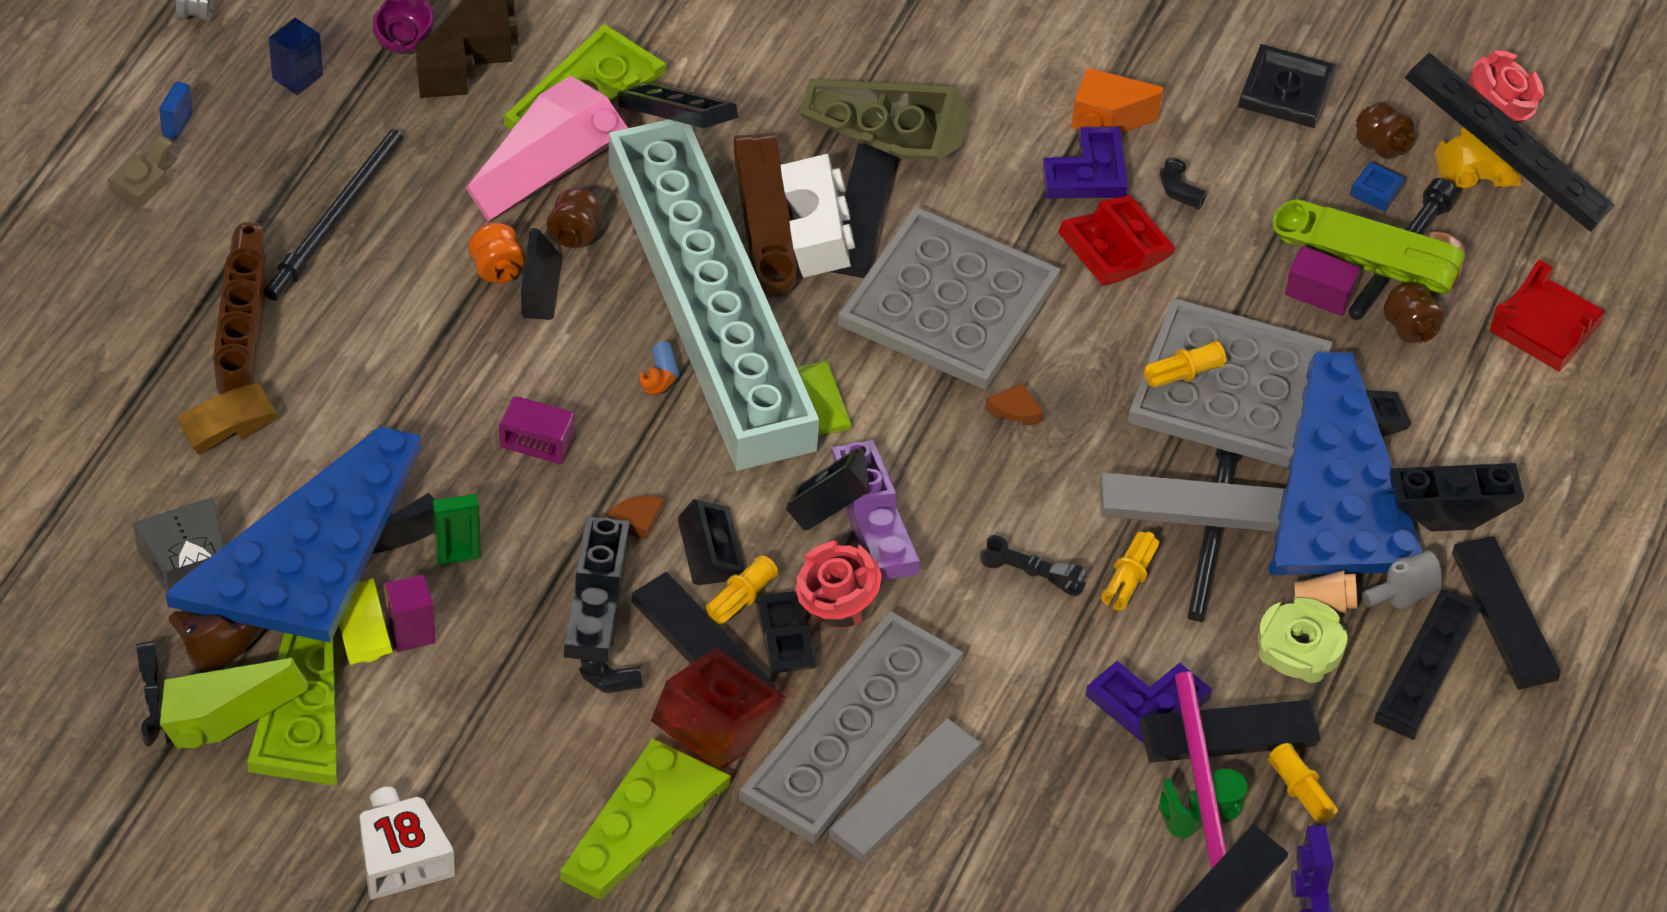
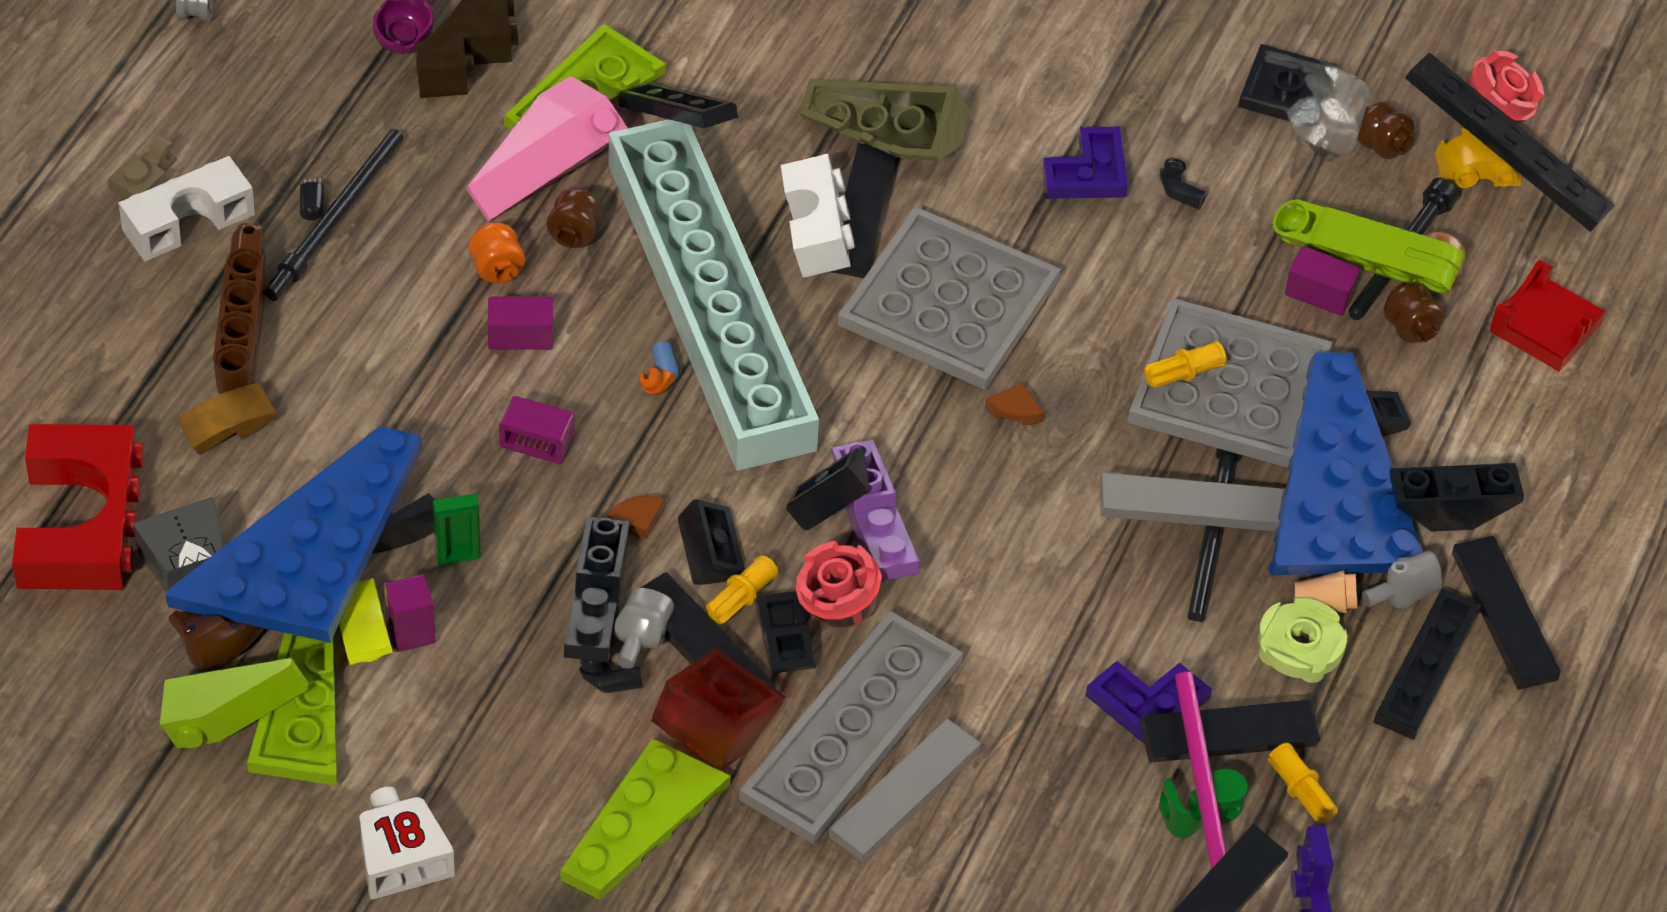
(98, 550): none -> red arch
(148, 669): black piece -> none
(175, 110): blue tile -> none
(211, 191): none -> white arch
(295, 56): clear blue piece -> none
(312, 200): none -> black piece
(520, 323): none -> magenta piece
(540, 278): black slope -> none
(641, 623): none -> light grey piece
(765, 212): reddish brown piece -> none
(825, 397): lime slope -> none
(1064, 576): black piece -> none
(1115, 102): orange slope -> none
(1116, 240): red slope -> none
(1130, 570): yellow axle -> none
(1334, 114): none -> clear piece
(1377, 186): blue tile -> none

